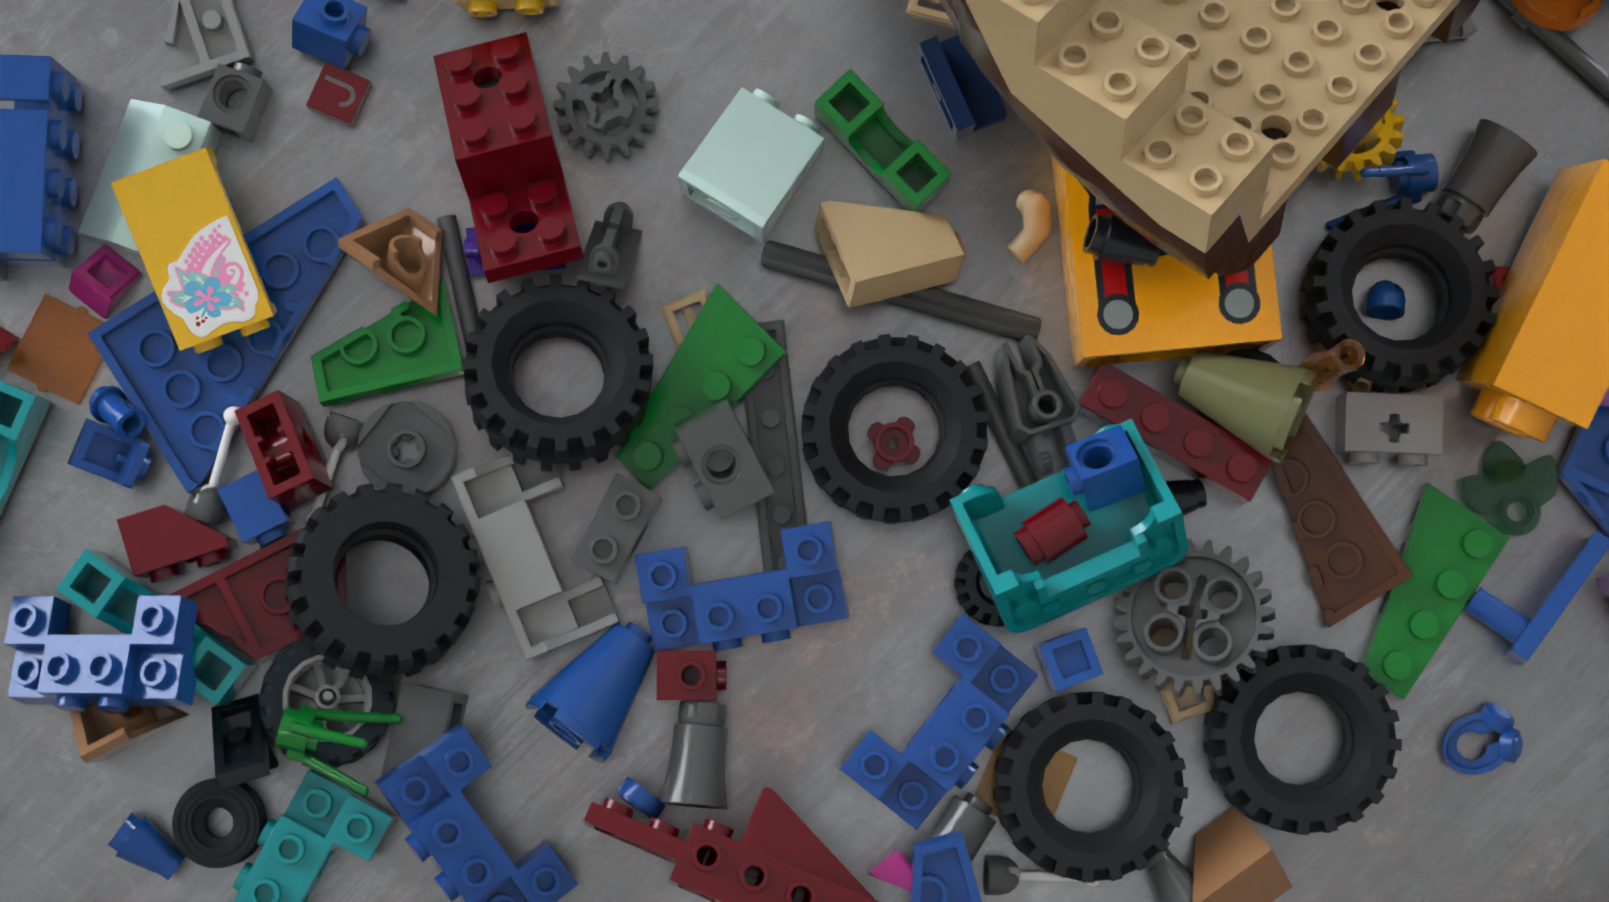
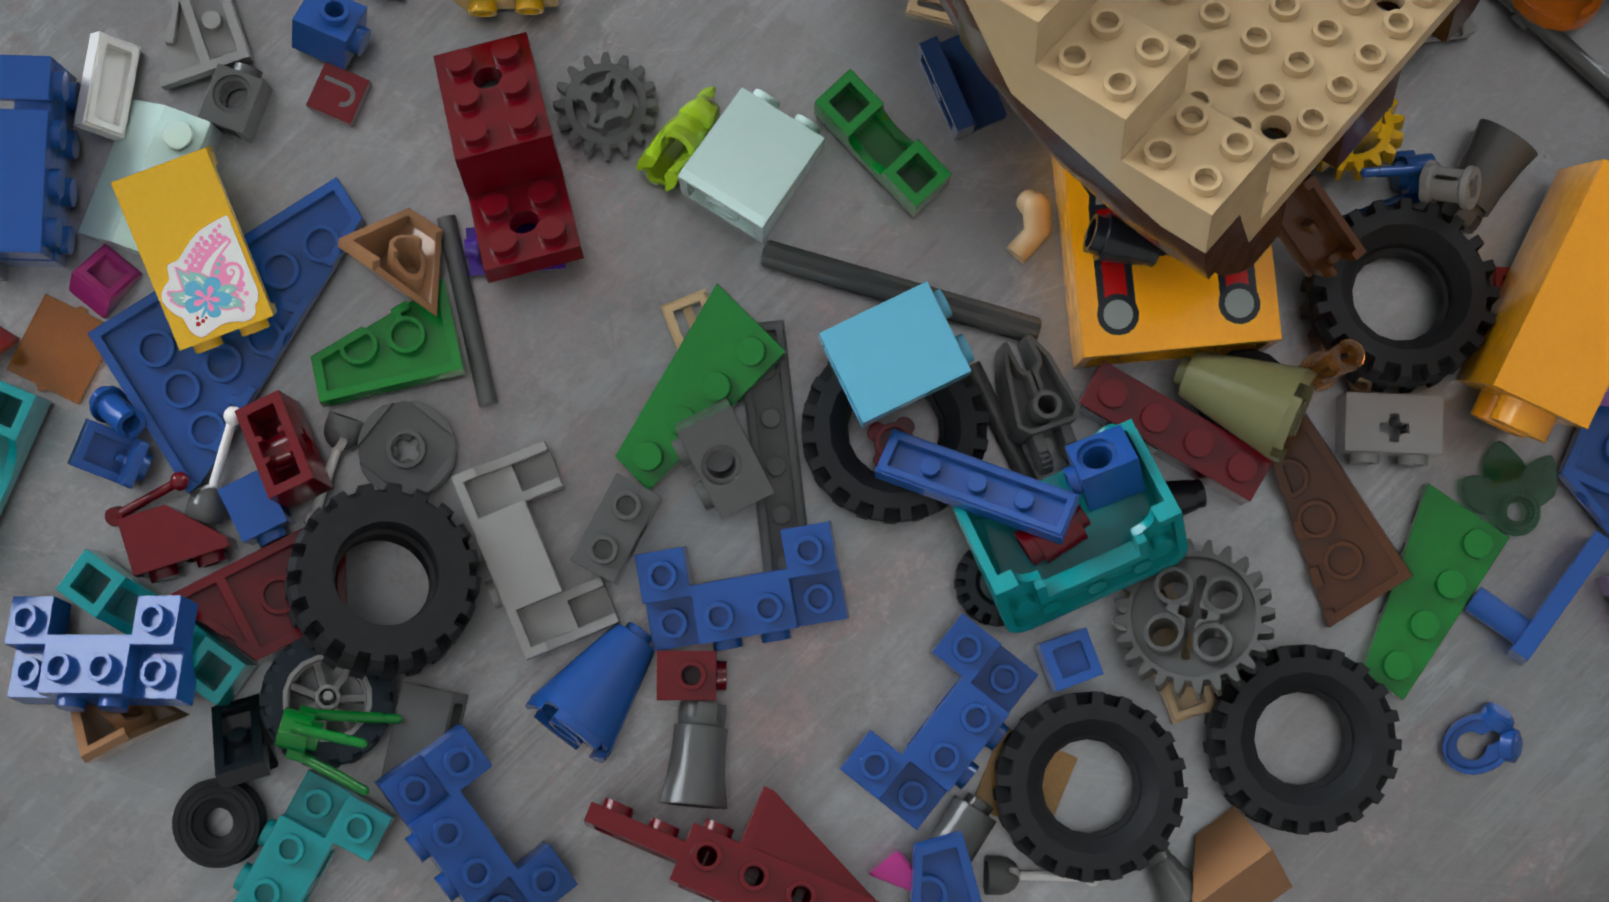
(107, 86): none -> white tile
(146, 846): blue cone -> none
(178, 481): none -> dark red hinge
(569, 314): black tyre -> none
(610, 248): dark grey hinge -> none
(640, 798): blue tile -> none
(679, 140): none -> lime animal
(887, 250): tan slope -> none
(896, 353): none -> medium azure brick
(977, 486): none -> blue tile
(1317, 231): none -> reddish brown hinge
(1385, 301): blue hinge -> none
(1450, 185): none -> light grey bush

